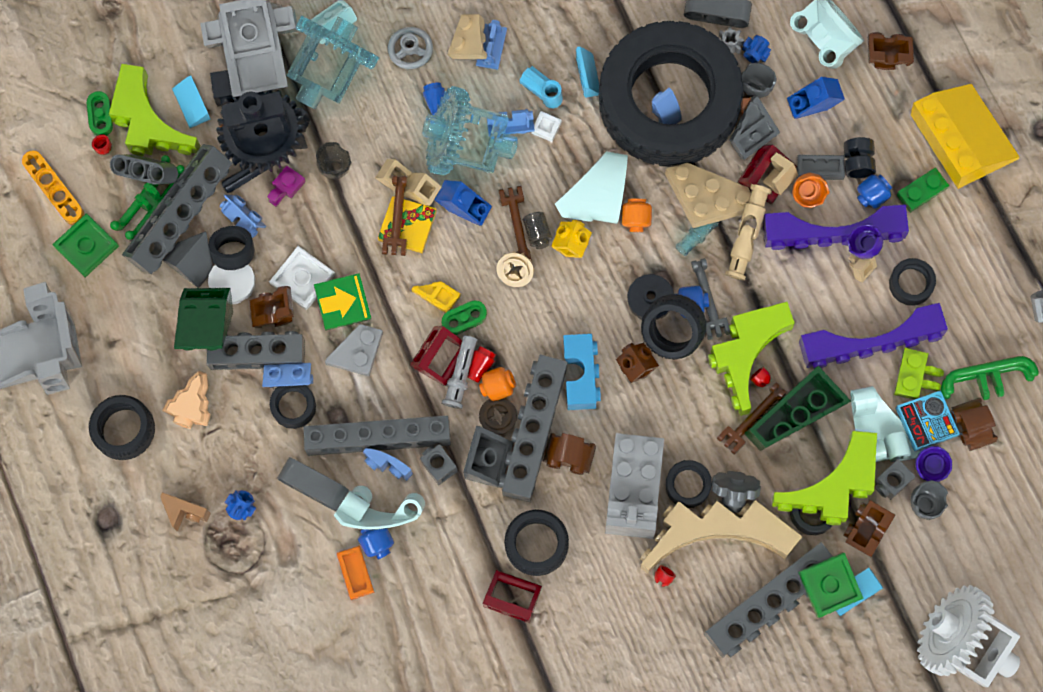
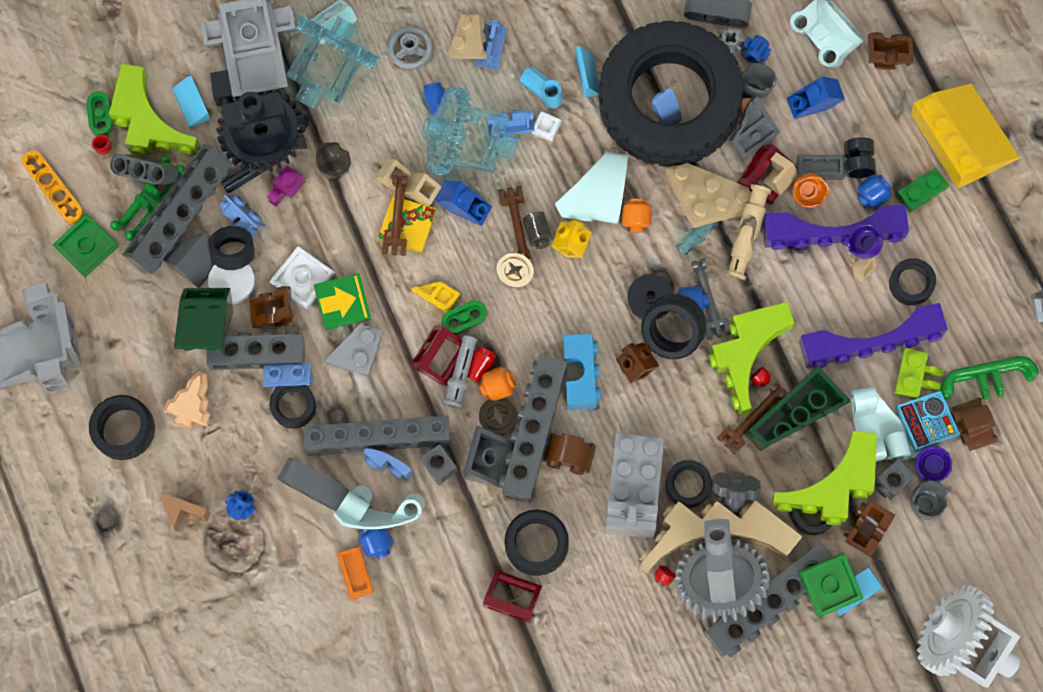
(721, 576): none -> light grey piece

